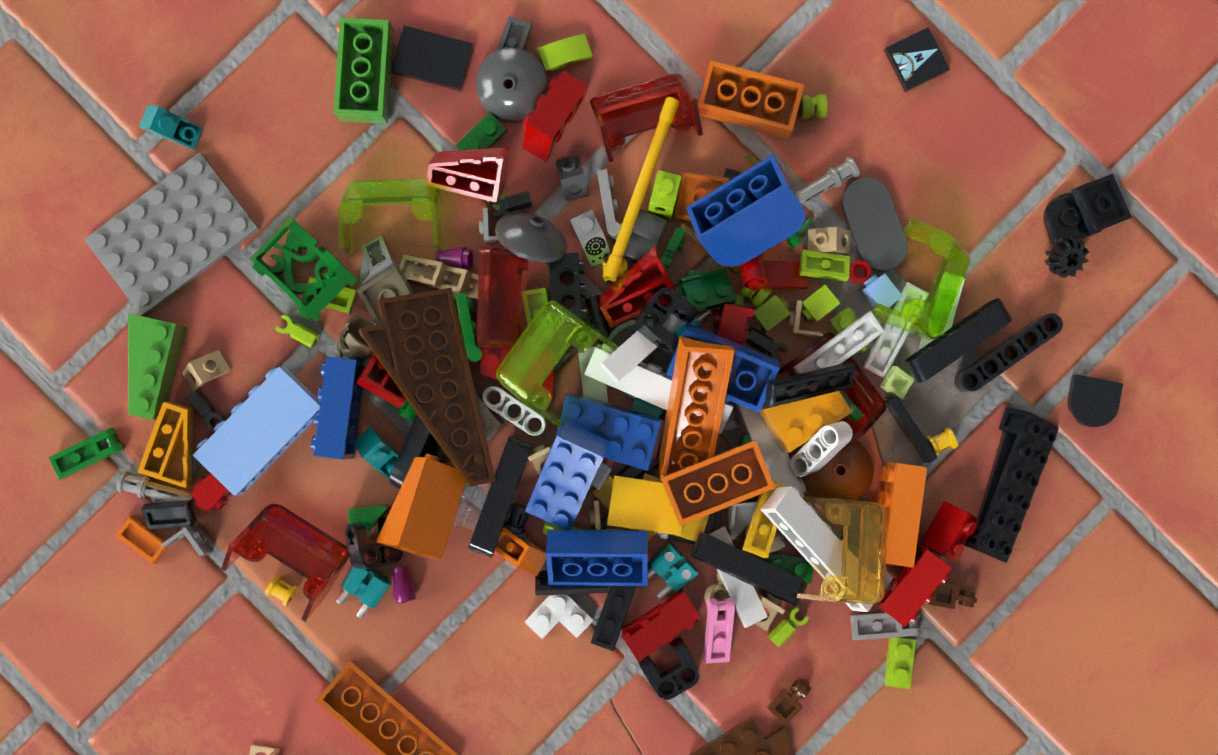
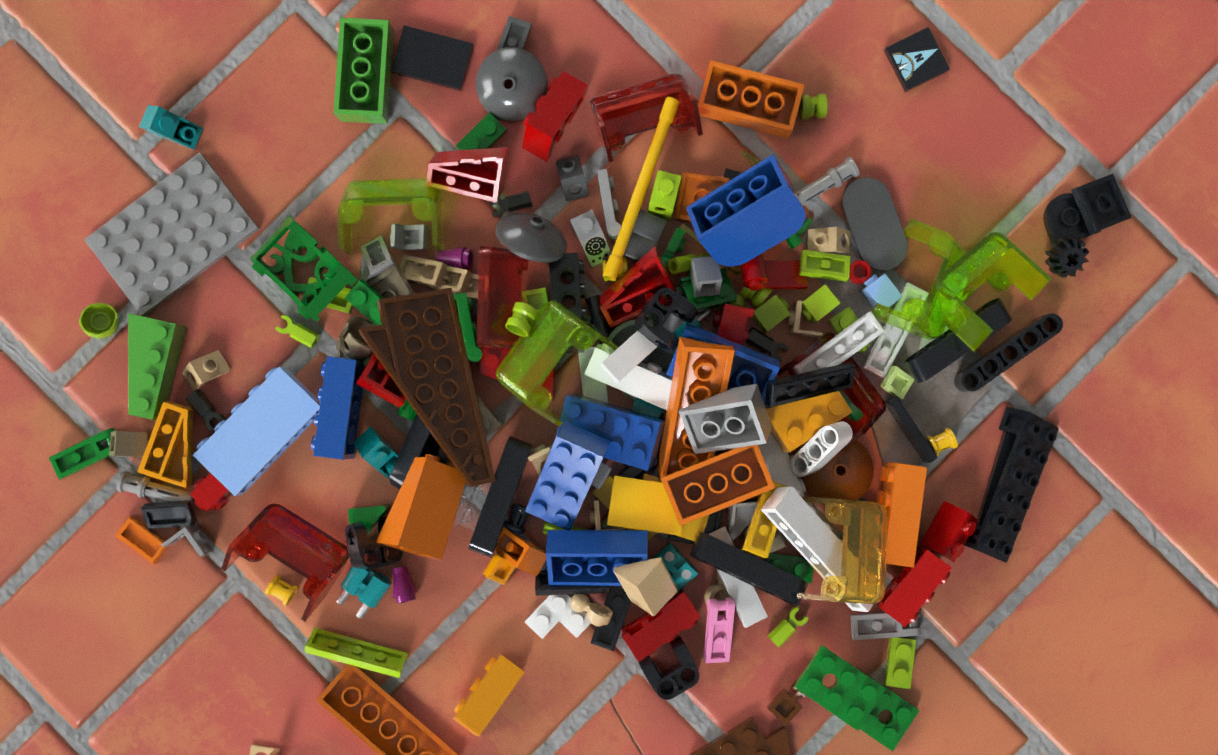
(99, 320): none -> lime hair
(128, 444): none -> dark tan brick
(356, 652): none -> lime plate
(365, 300): none -> green plate
(410, 237): none -> light grey bracket
(485, 228): light grey bracket -> none
(487, 694): none -> light orange wedge
(499, 569): none -> light orange plate
(506, 402): white beam -> none
(521, 319): none -> lime wheel
(564, 52): lime slope -> none
(596, 612): none -> tan plate
(647, 584): none -> tan slope
(682, 263): none -> lime bar
(705, 276): none -> light grey brick
(727, 420): none -> light grey slope
(773, 606): tan bracket -> none
(856, 698): none -> green bracket
(946, 596): reddish brown plate -> none
(993, 261): none -> clear neon green windscreen
(1093, 400): black tile -> none

